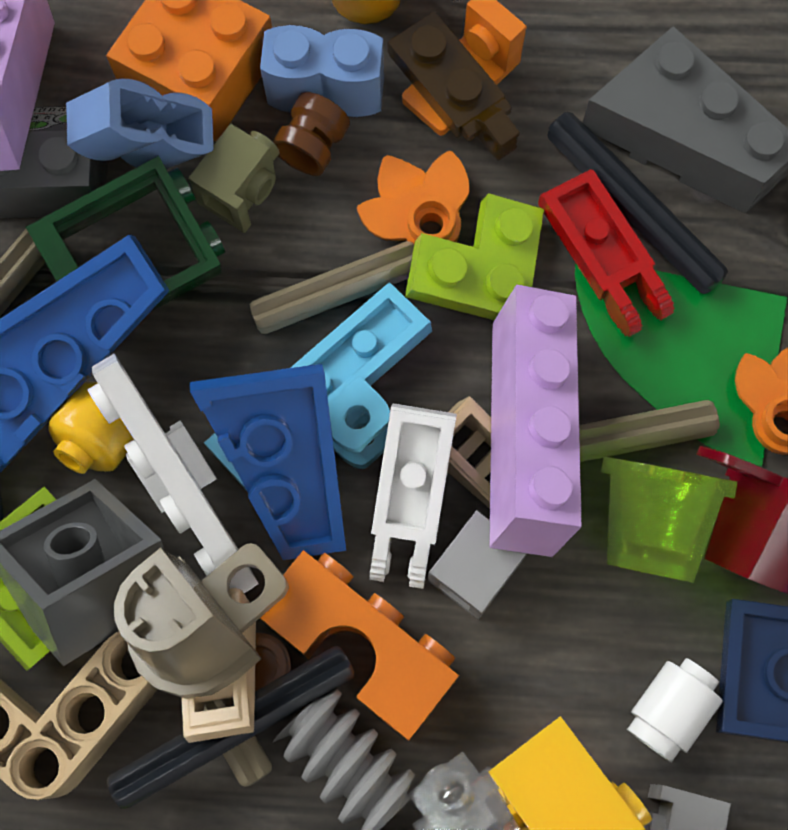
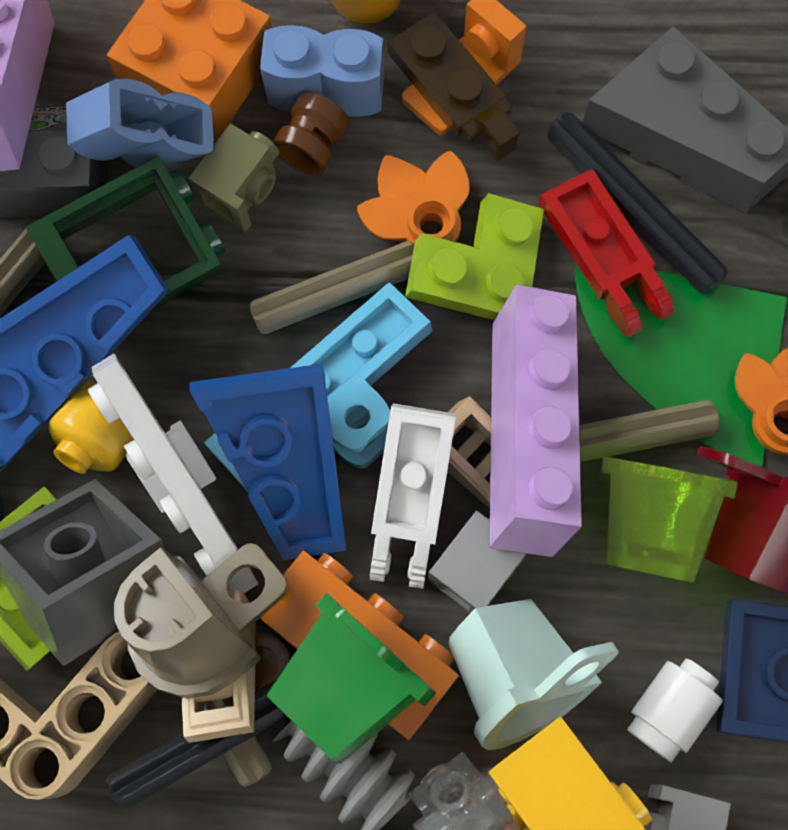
(344, 684): none -> green container
(521, 671): none -> light aqua container

